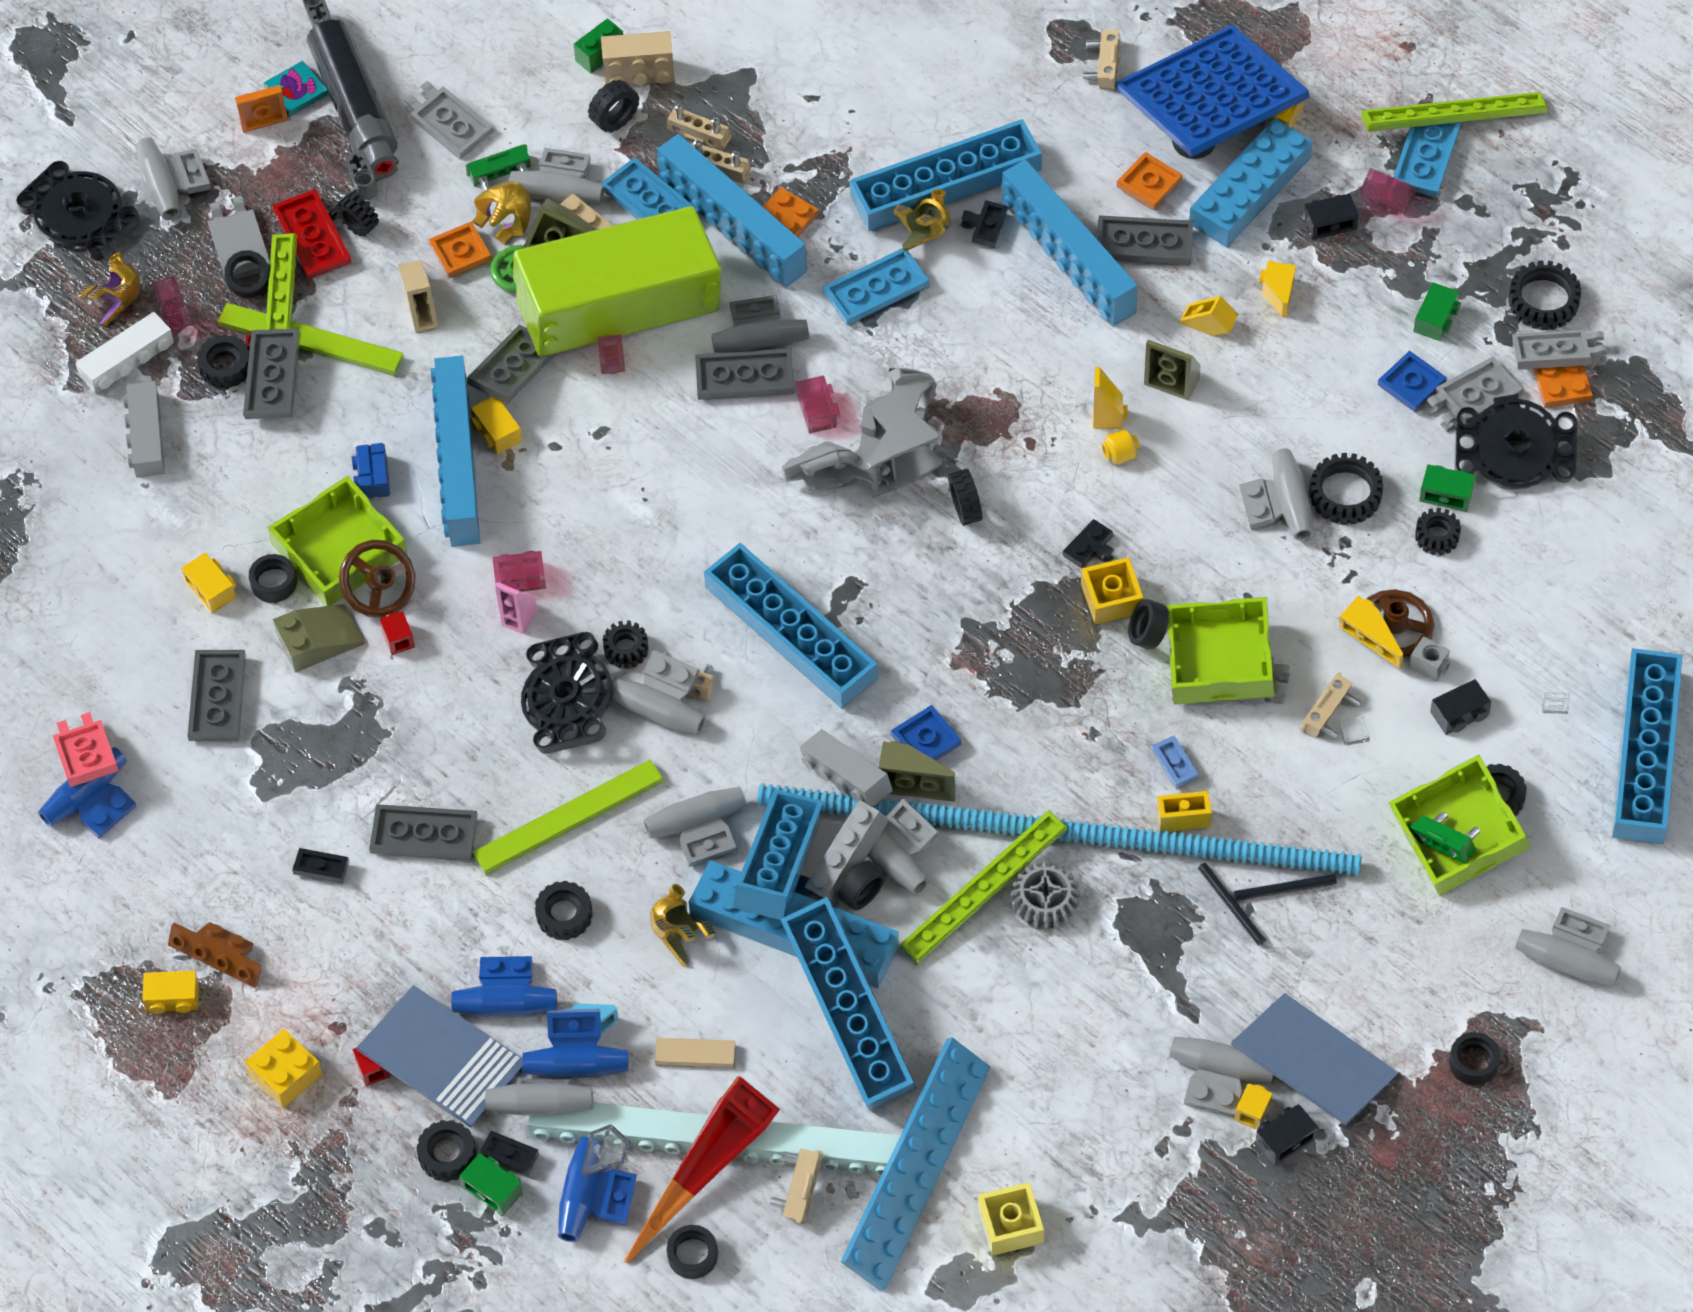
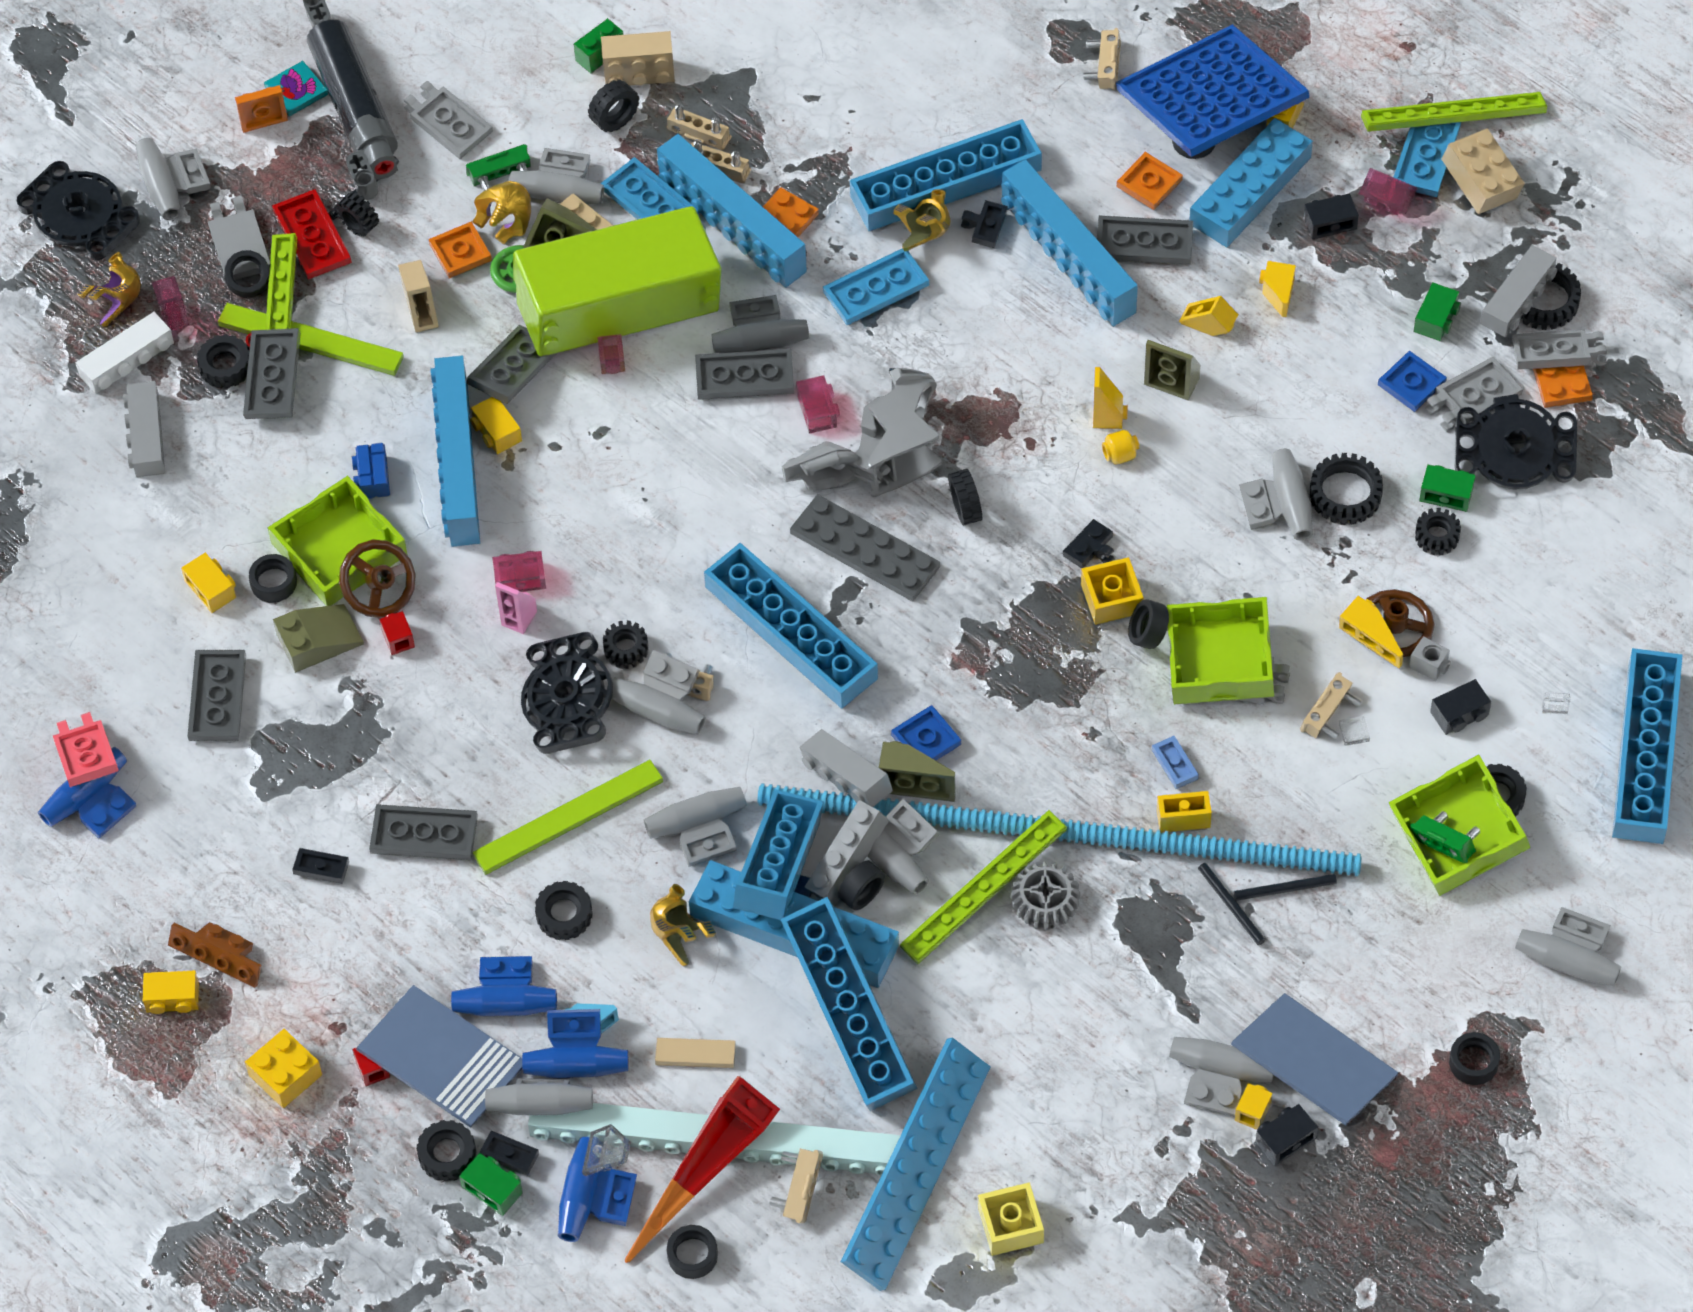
(865, 547): none -> dark grey plate
(1482, 171): none -> tan brick
(1519, 291): none -> light grey brick

